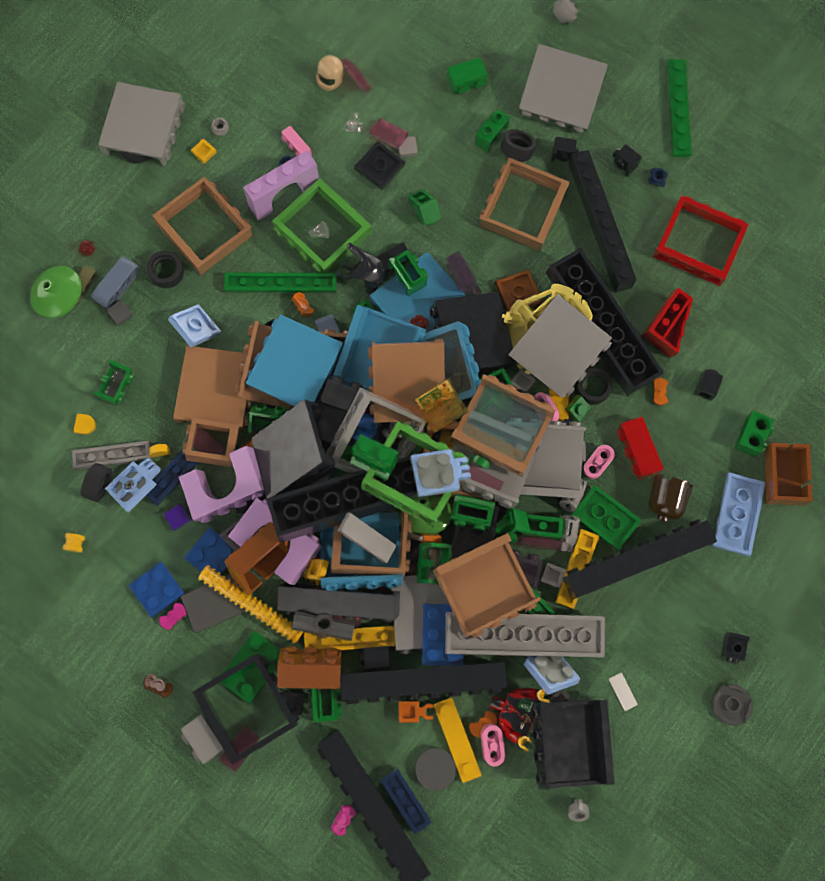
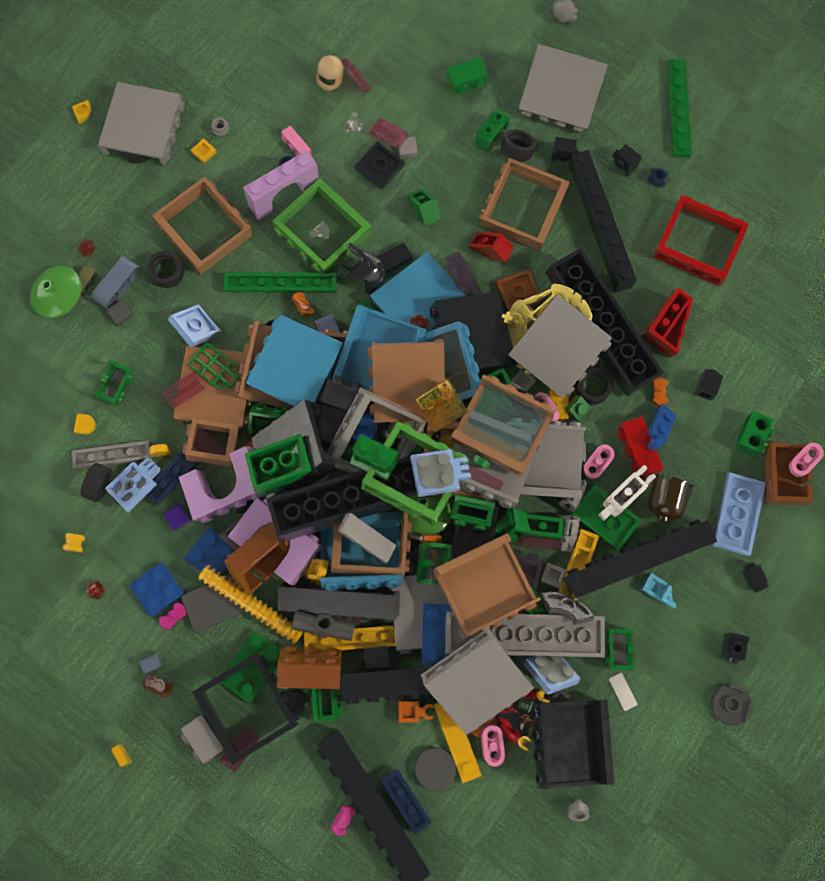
(82, 110): none -> yellow tile
(95, 590): none -> clear red plate
(121, 755): none -> yellow tile
(151, 663): none -> sand blue hinge
(182, 399): none -> clear pink tile
(213, 359): none -> green window
(277, 465): none -> green slope
(402, 275): green window -> none
(476, 682): none -> light grey panel
(491, 245): none -> red slope
(572, 609): none -> dark grey tile
(620, 649): none -> green window
(625, 494): none -> white hinge
(658, 589): none -> medium azure slope
(660, 427): none -> blue hinge
(755, 577): none -> black brick
(805, 460): none -> bright pink plate

